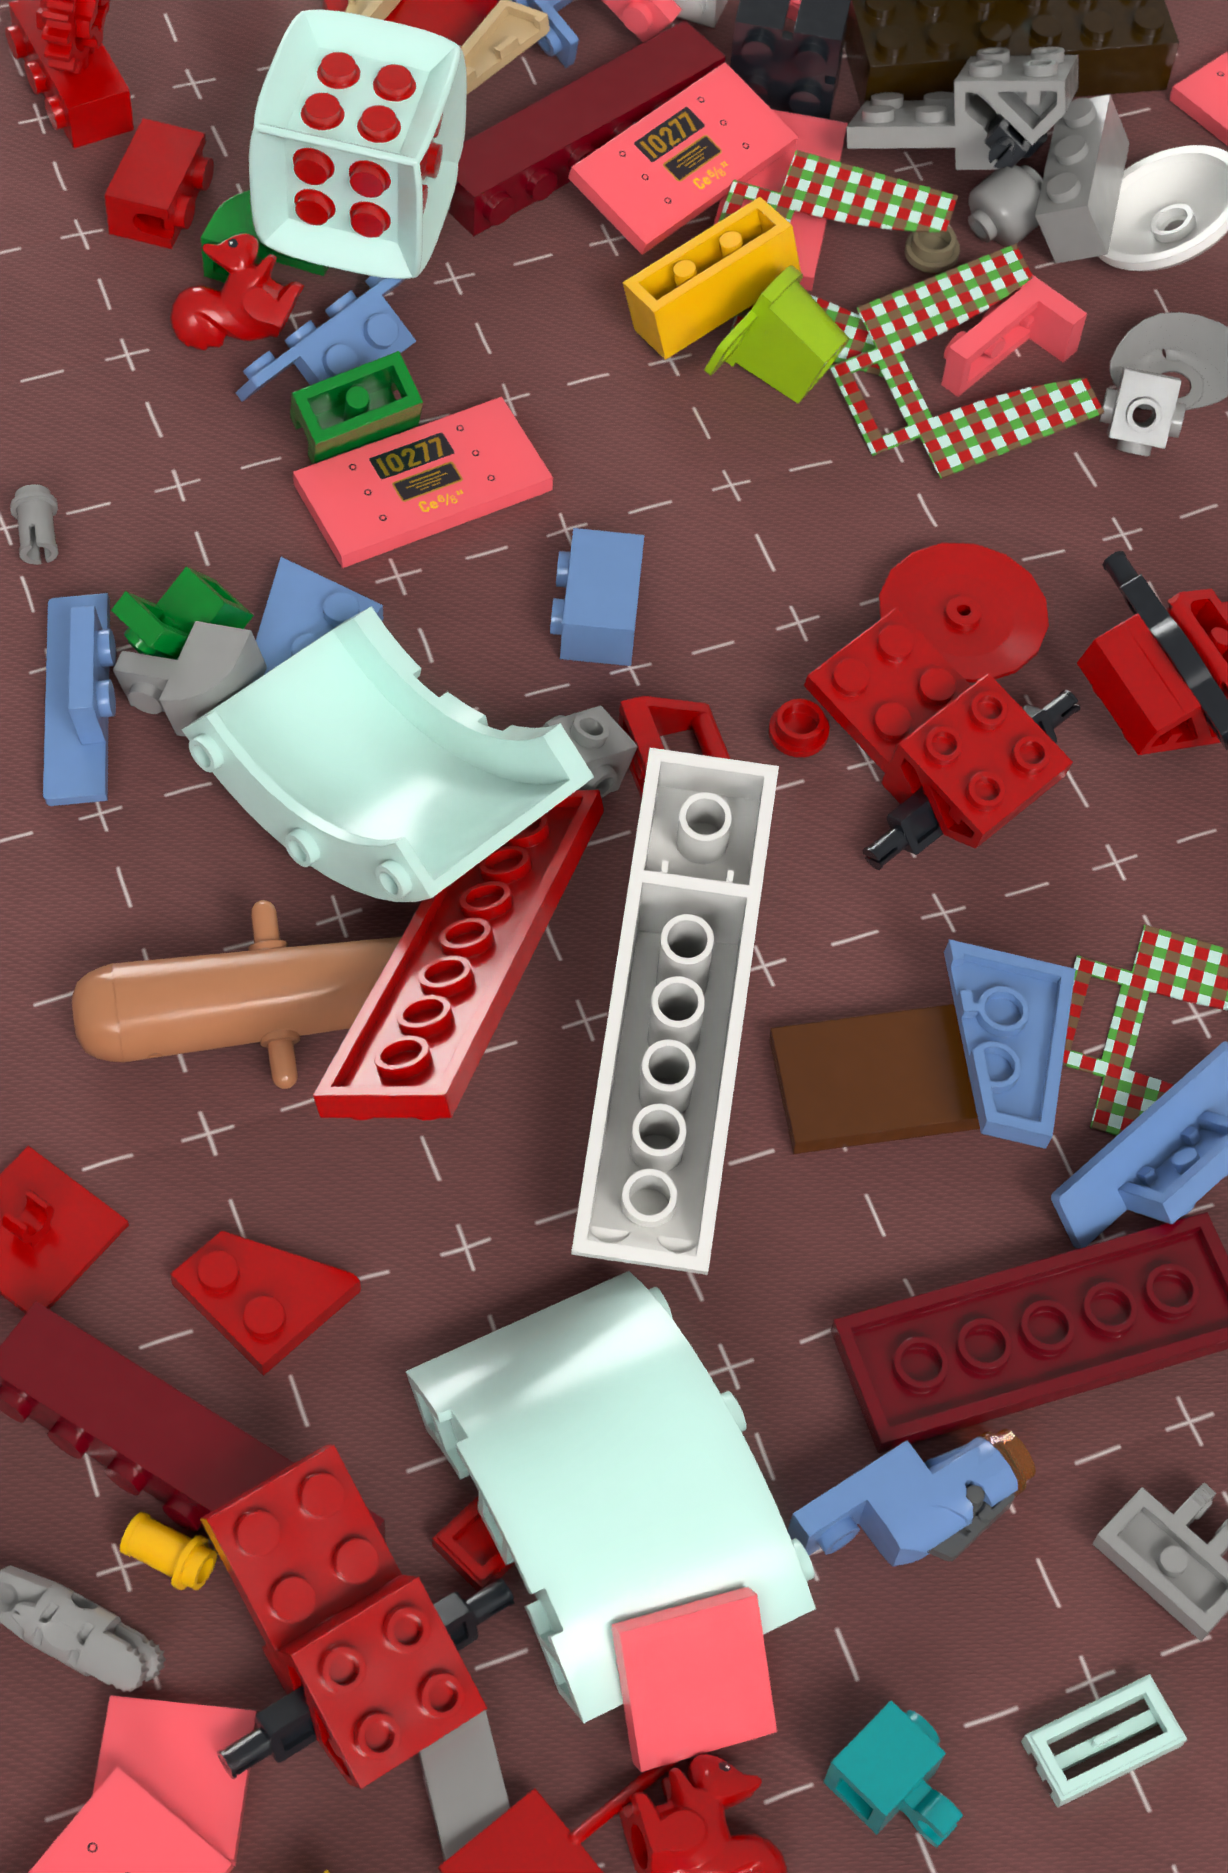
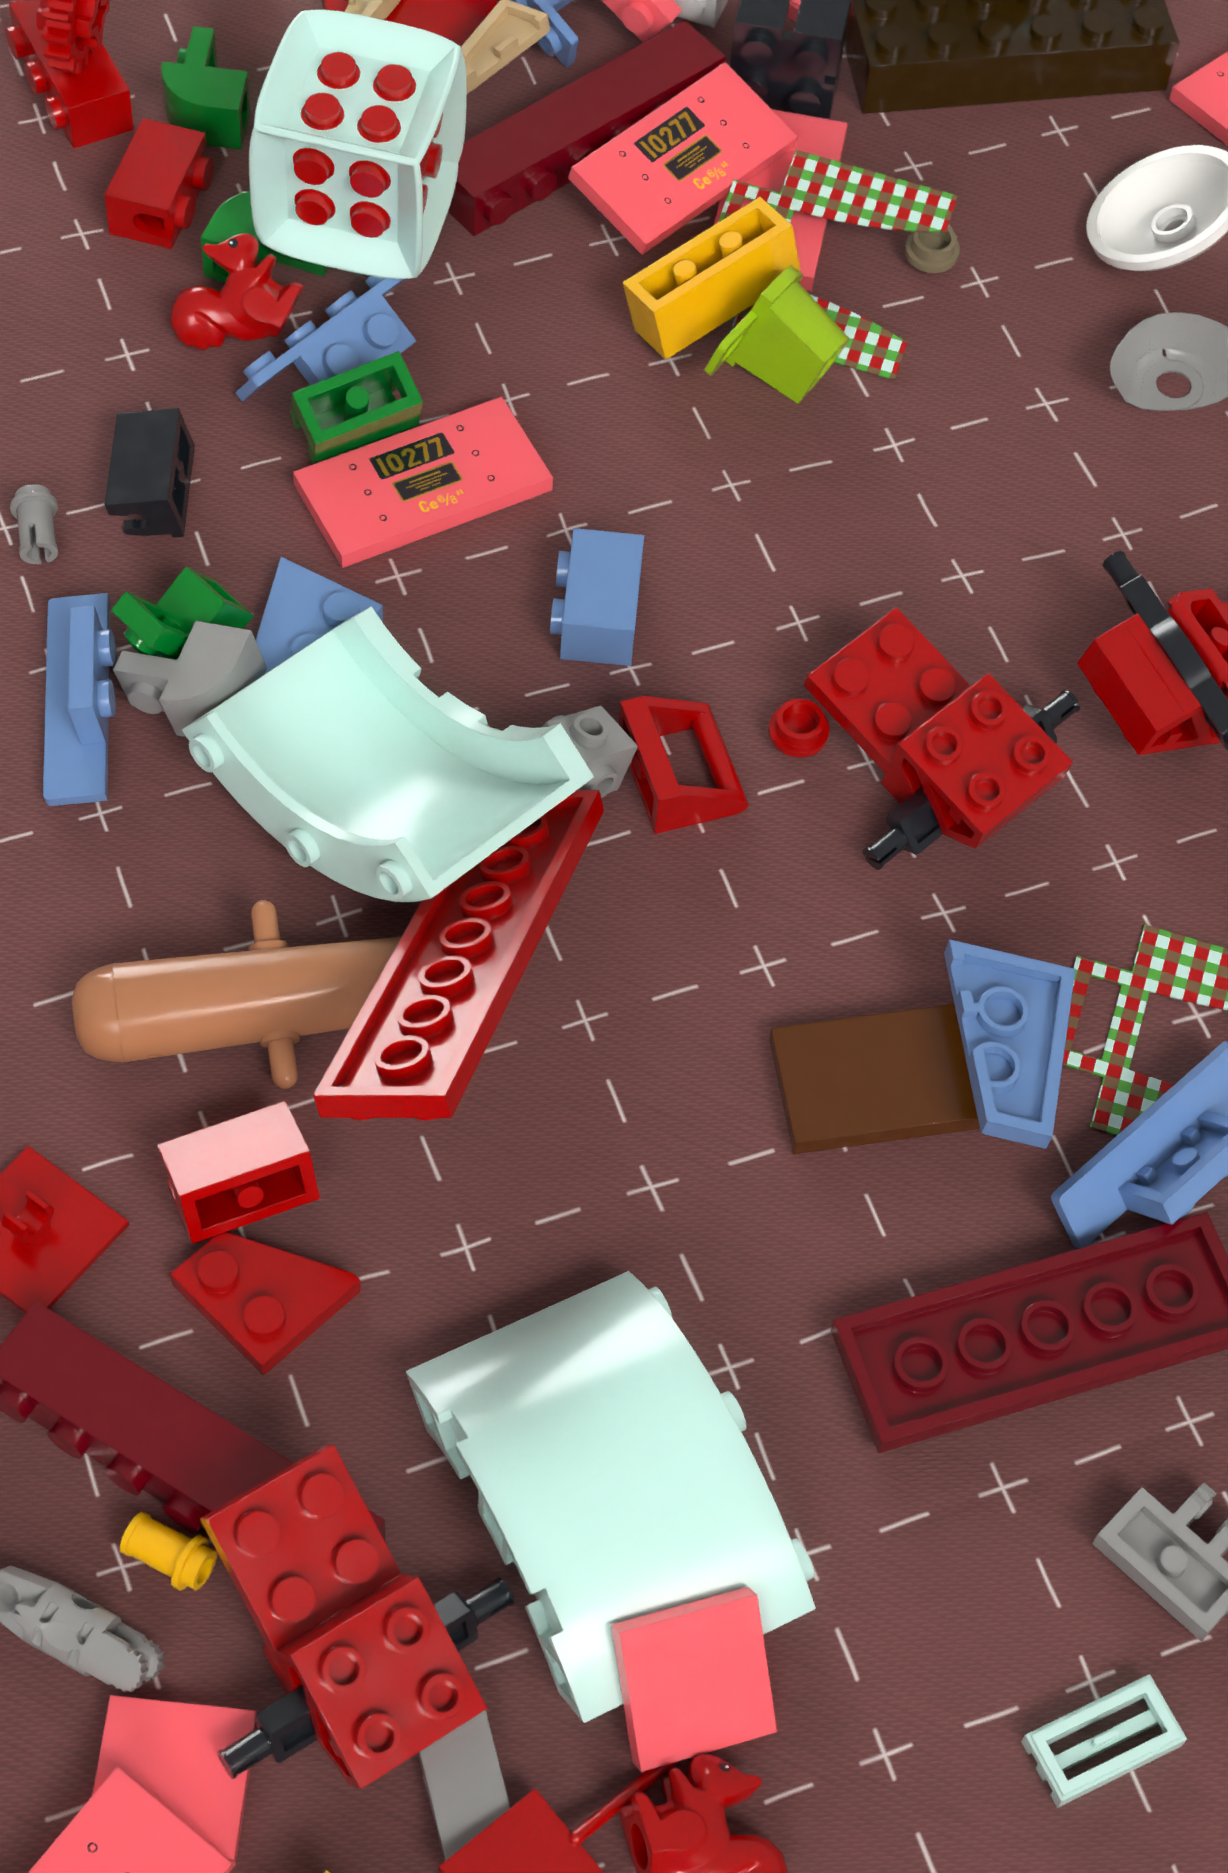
(150, 472): none -> black hinge
(206, 96): none -> green brick
(239, 1171): none -> brick
(470, 1548): red tile -> none
(676, 1013): white slope -> none
(889, 1772): teal brick -> none
(917, 1505): medium blue plate -> none
(970, 606): red piece -> none
(975, 430): piece -> none
(991, 119): light grey piece -> none
(1005, 205): light grey head -> none
(1027, 313): coral bracket -> none
(1083, 180): light grey brick -> none
(1140, 388): brick -> none

